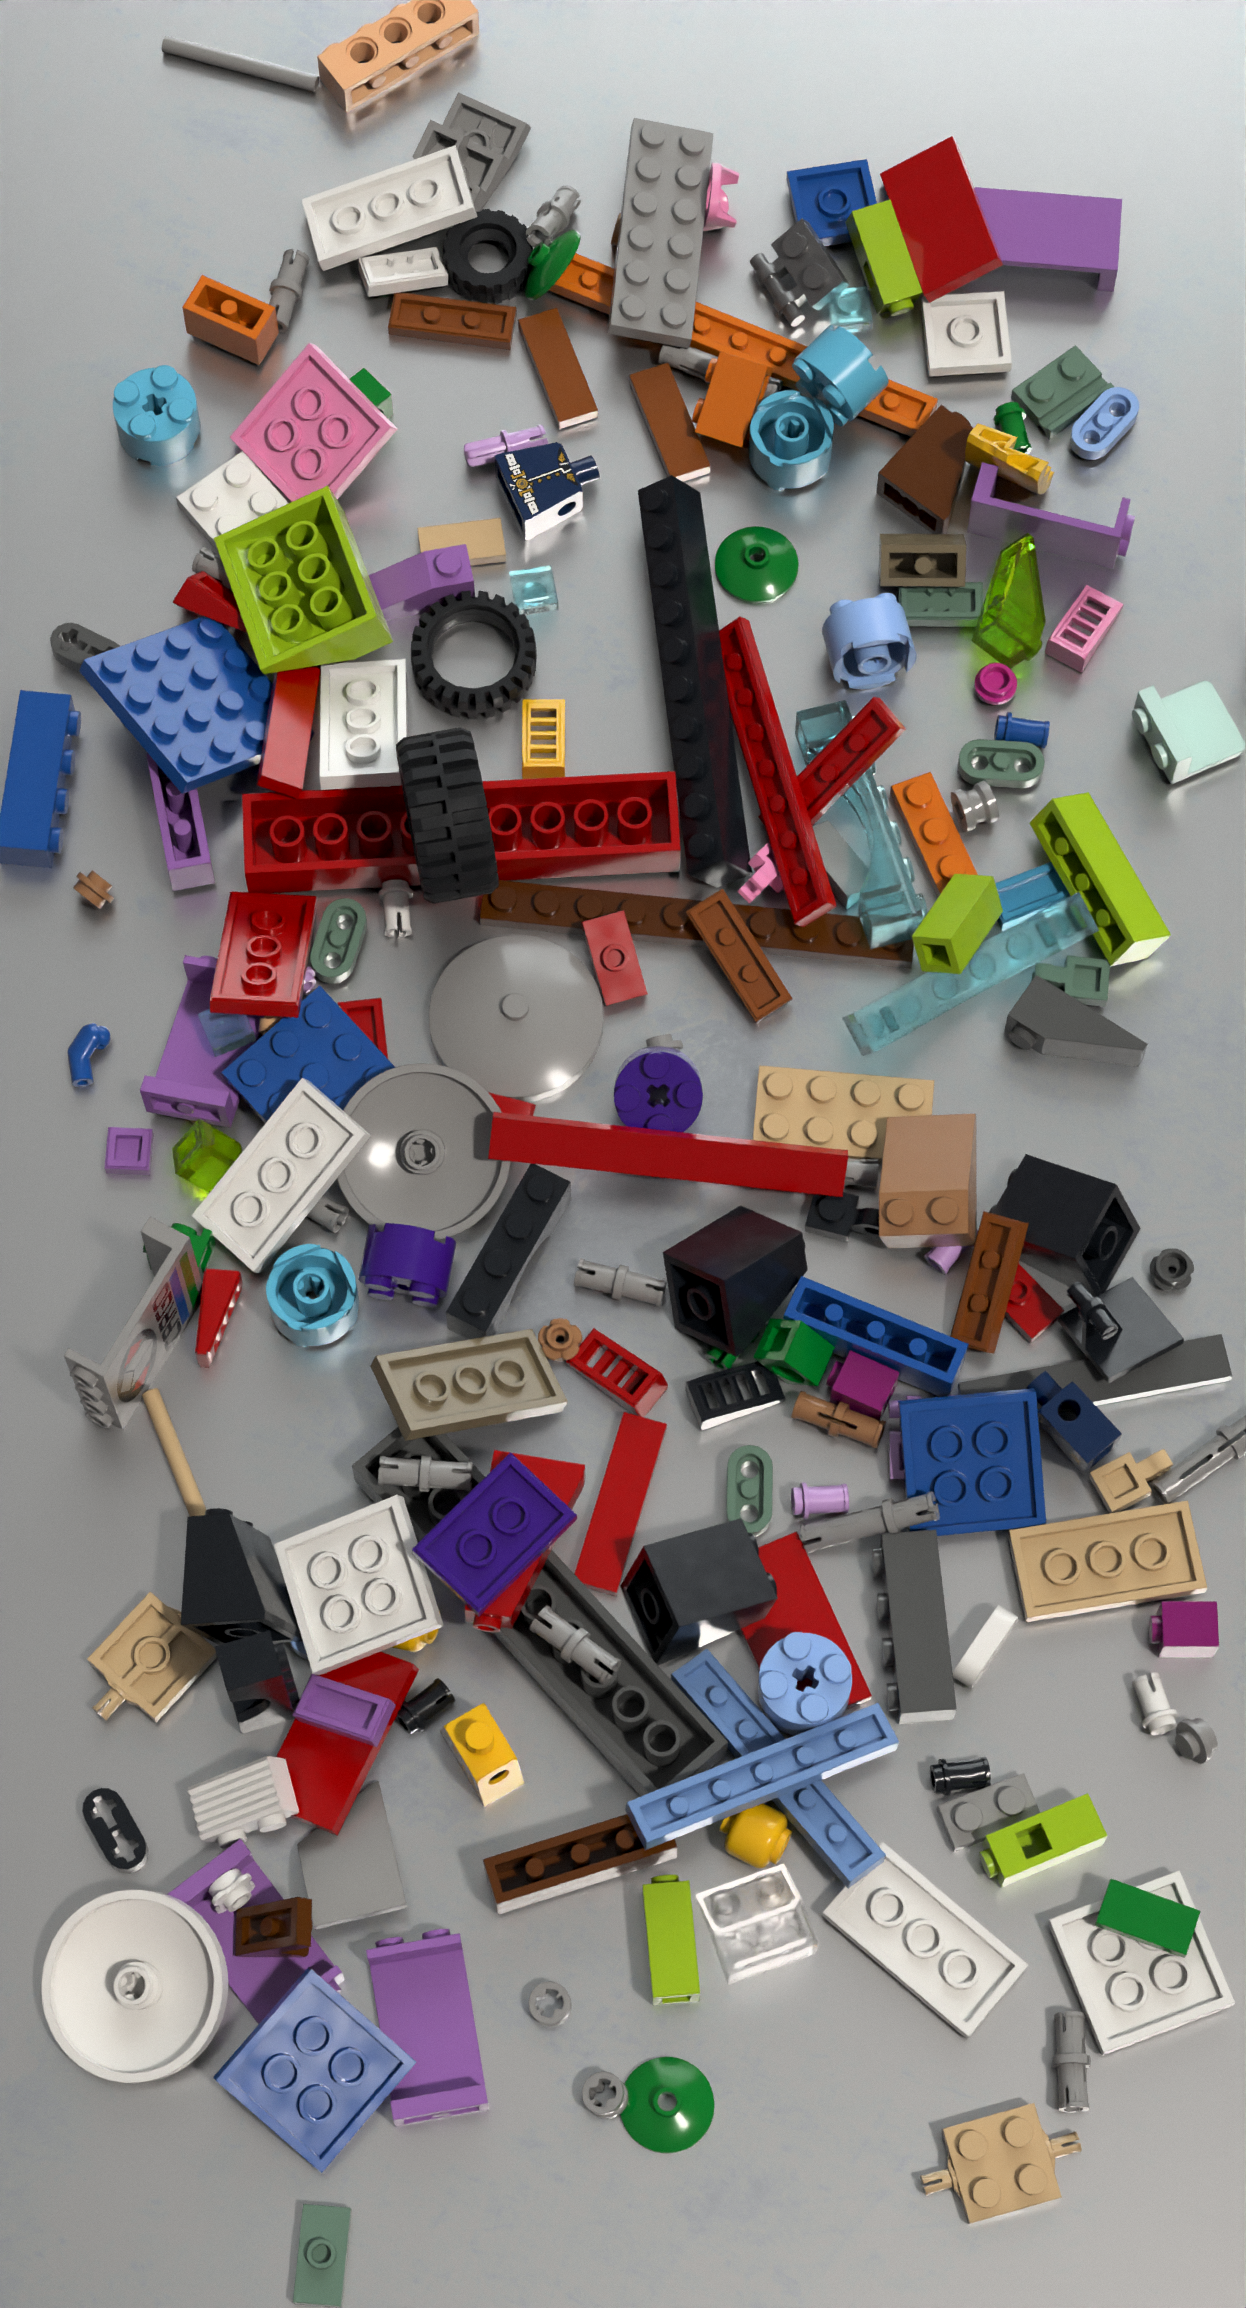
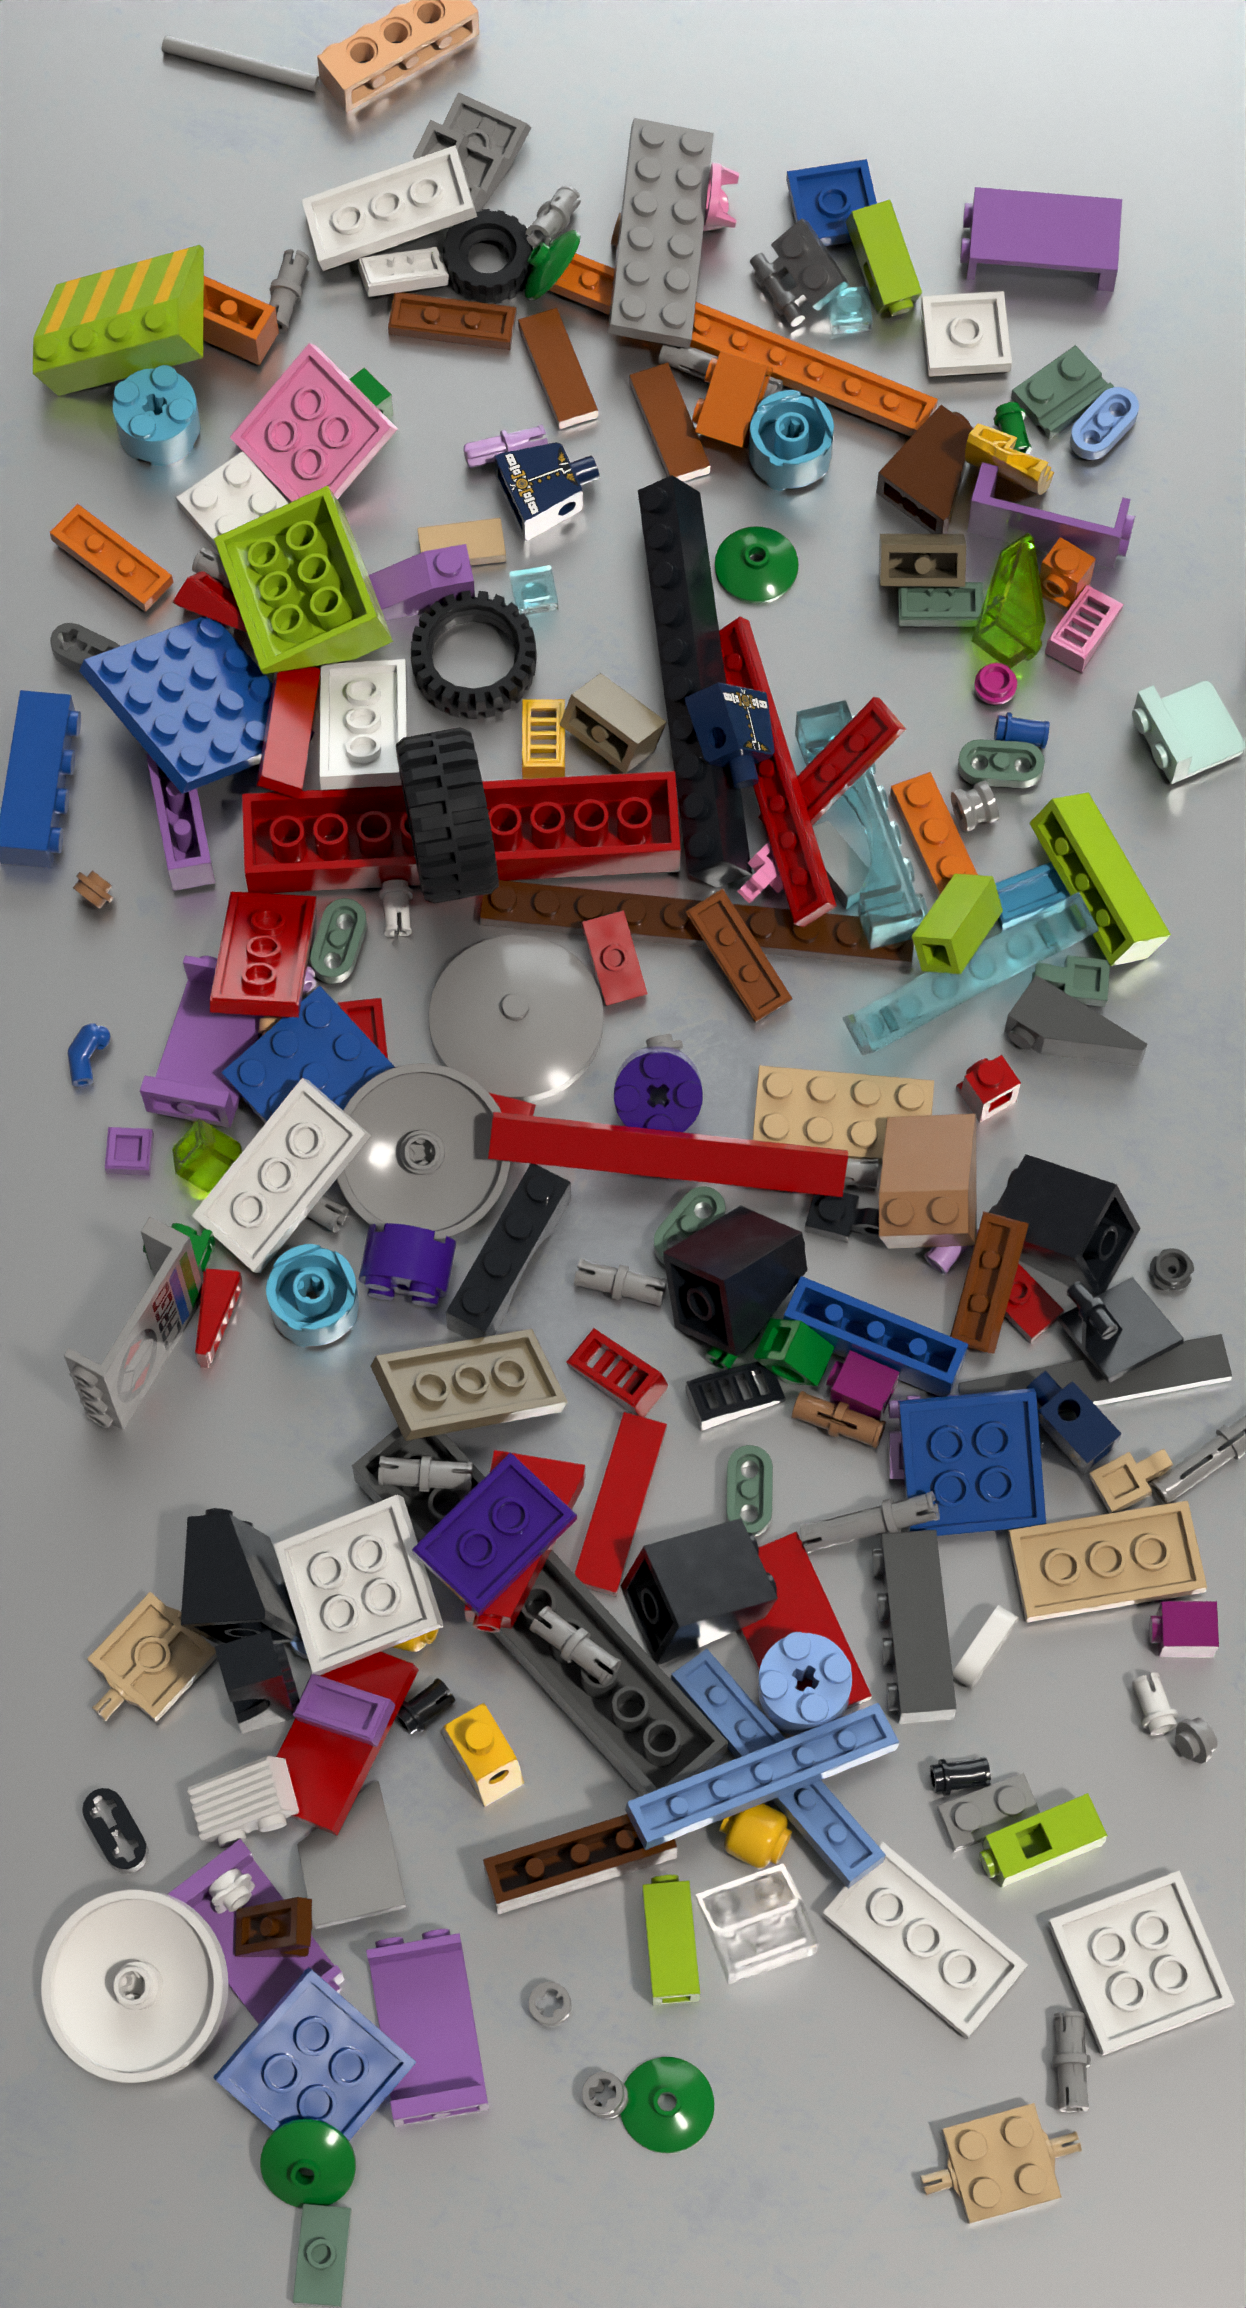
(111, 557): none -> orange plate
(122, 322): none -> lime slope
(174, 1452): tan bar -> none
(226, 1031): clear light blue plate -> none
(310, 2146): none -> green dish
(560, 1351): medium nougat plate -> none
(613, 723): none -> dark tan brick
(683, 1221): none -> sand green plate
(733, 729): none -> dark blue torso
(819, 1499): lavender pin -> none
(839, 374): medium azure brick -> none
(868, 641): light blue brick -> none
(941, 219): red tile -> none
(989, 1087): none -> red brick
(1065, 573): none -> orange brick
(1147, 1918): green tile -> none

